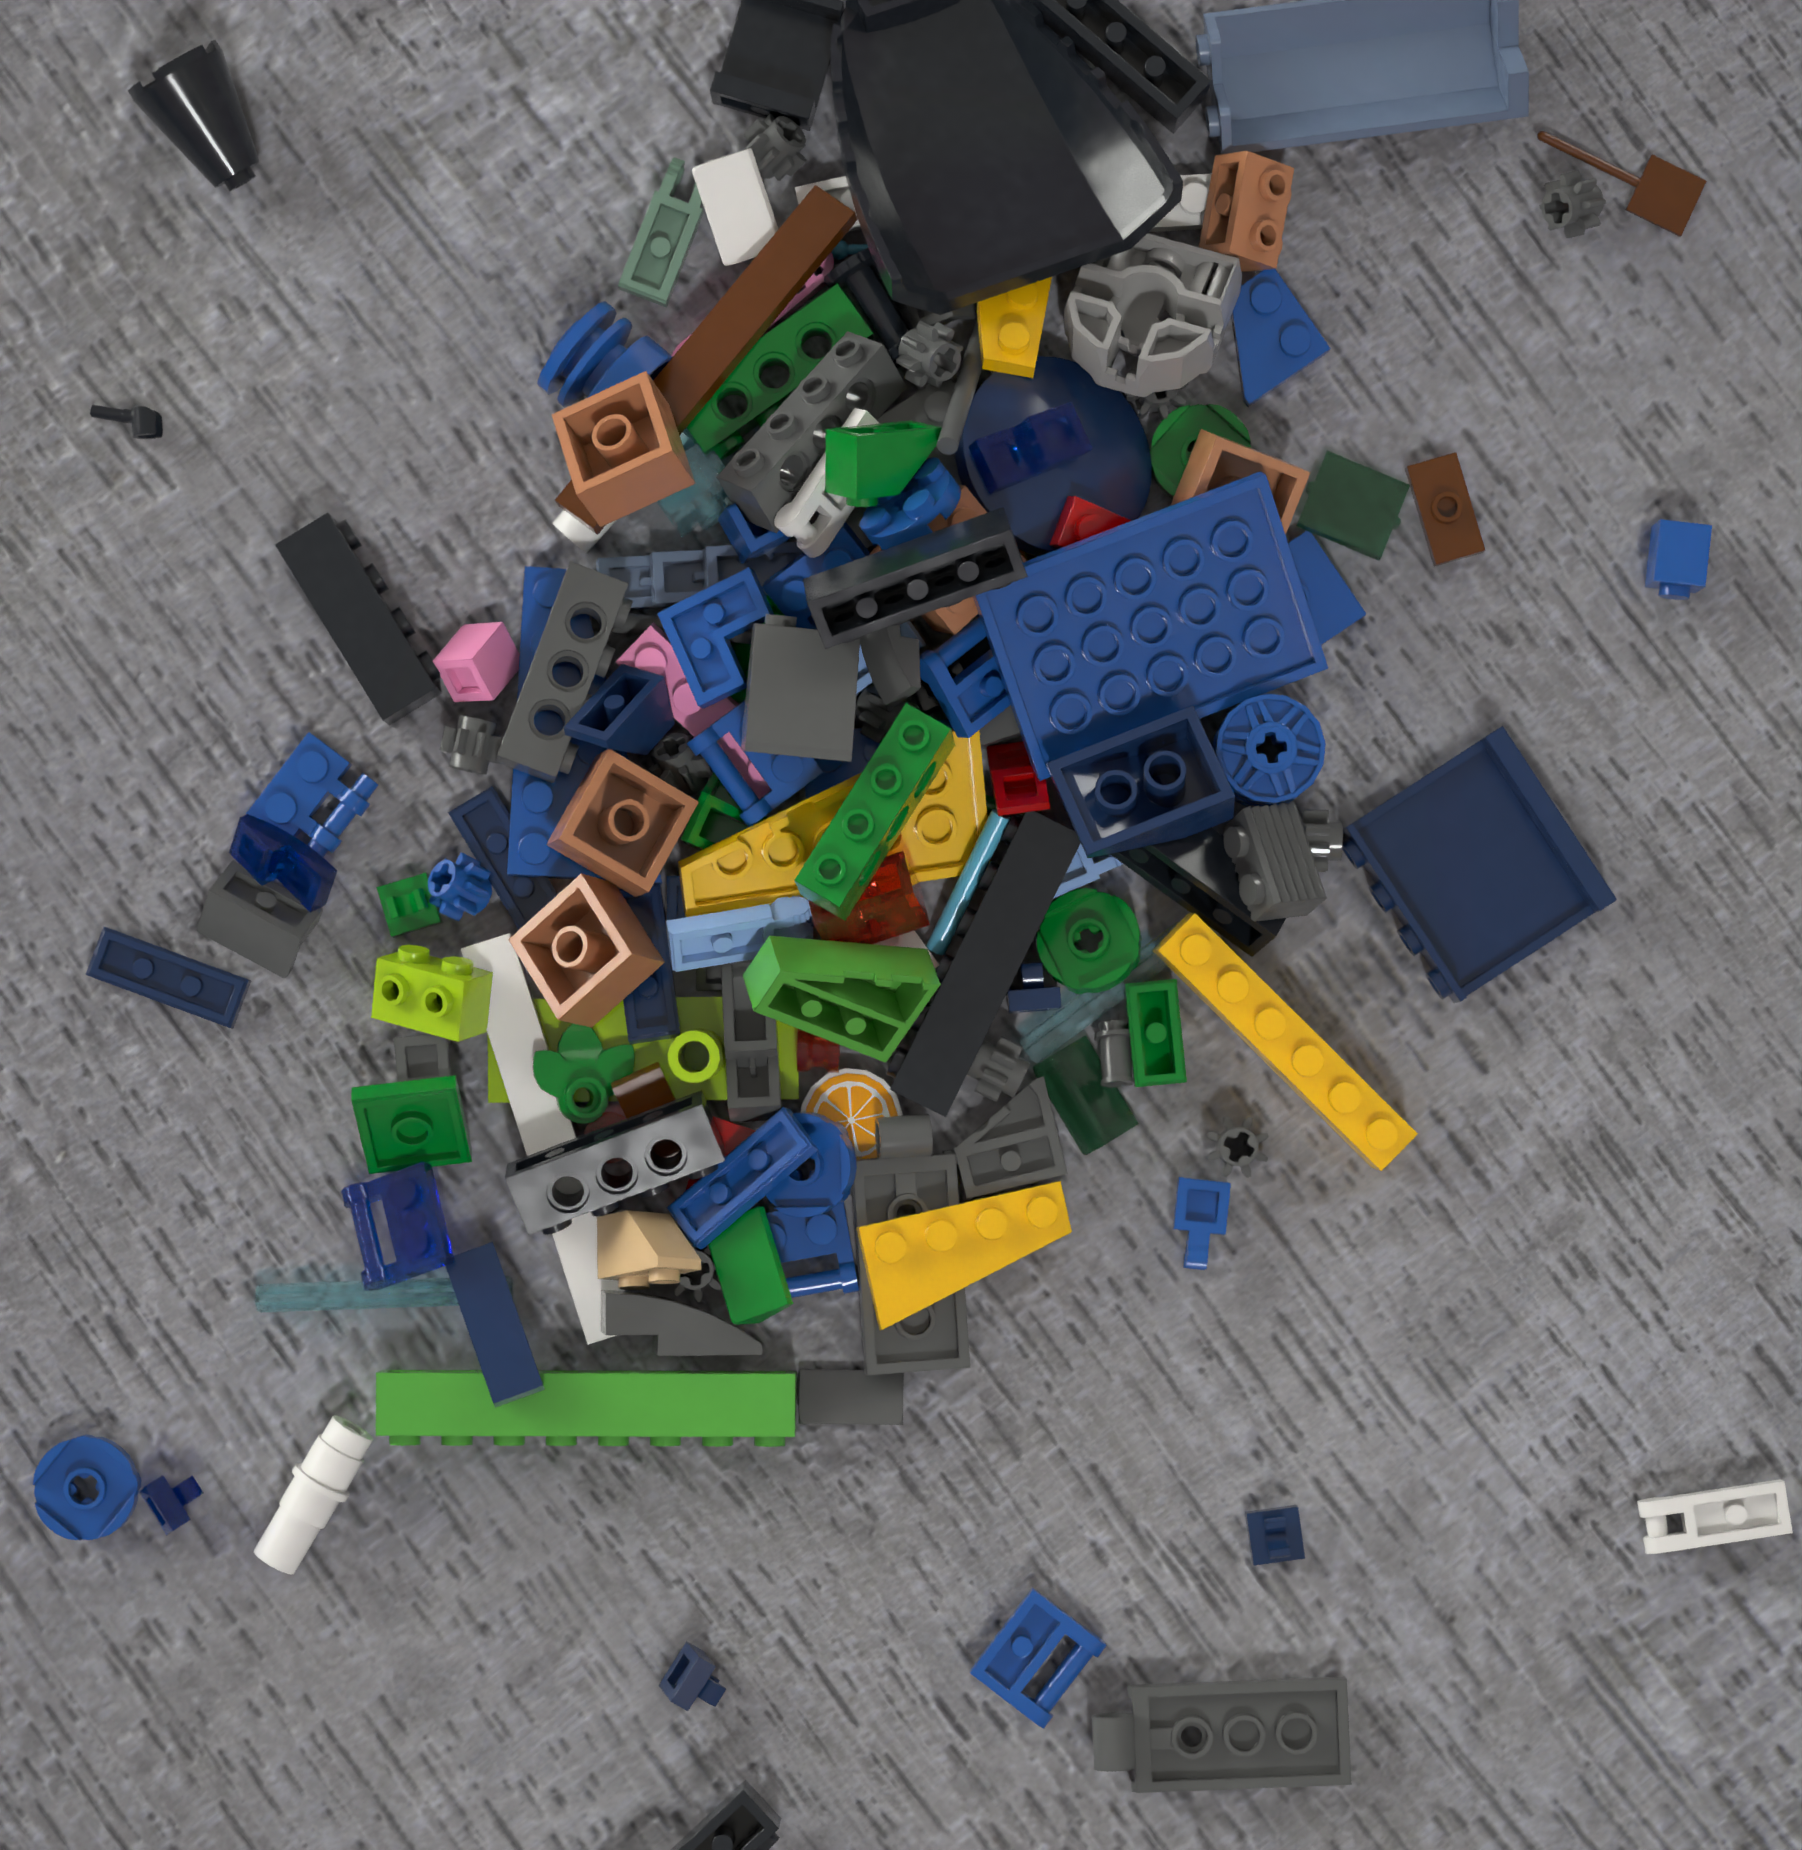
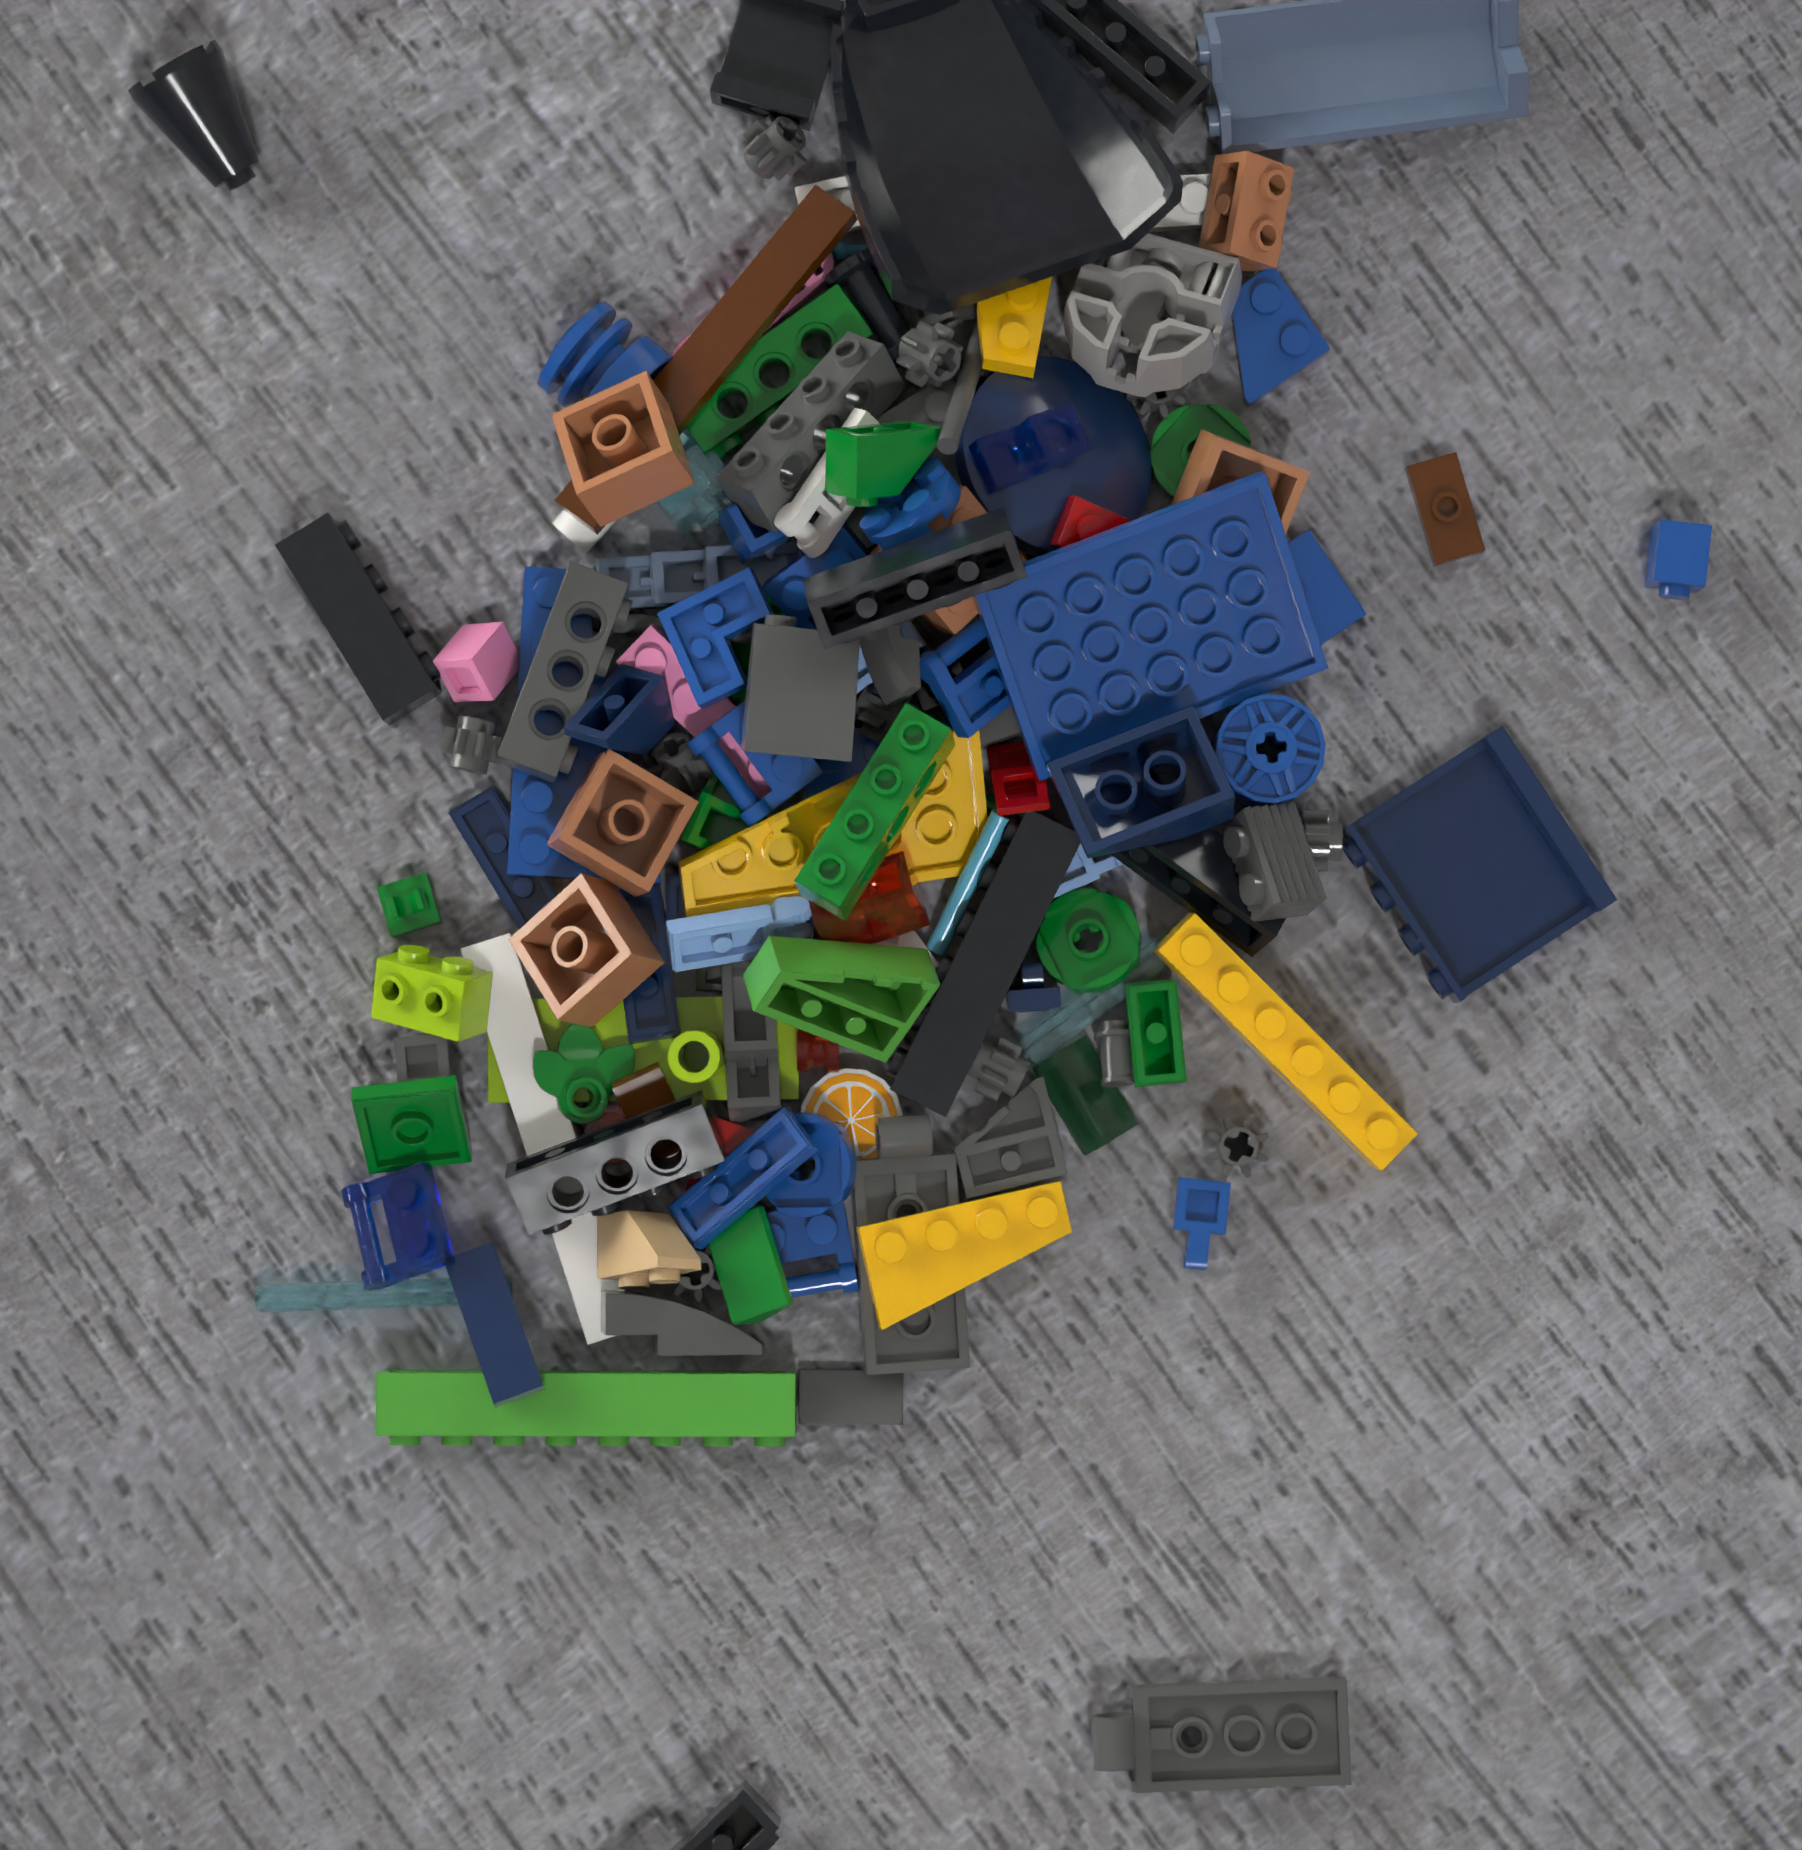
(56, 1490): blue plate -> none
(145, 421): black hand -> none
(168, 977): dark blue tile -> none
(168, 1502): clear blue tile -> none
(256, 919): dark grey panel -> none
(275, 854): clear blue slope -> none
(304, 785): blue plate -> none
(313, 1494): white piece -> none
(459, 887): blue gear -> none
(662, 240): sand green hinge -> none
(691, 1678): dark blue tile -> none
(736, 205): white slope -> none
(1023, 1648): blue plate -> none
(1275, 1535): dark blue tile -> none
(1353, 505): clear green piece -> none
(1572, 204): dark grey gear -> none
(1662, 193): reddish brown piece -> none
(1717, 1516): white plate -> none

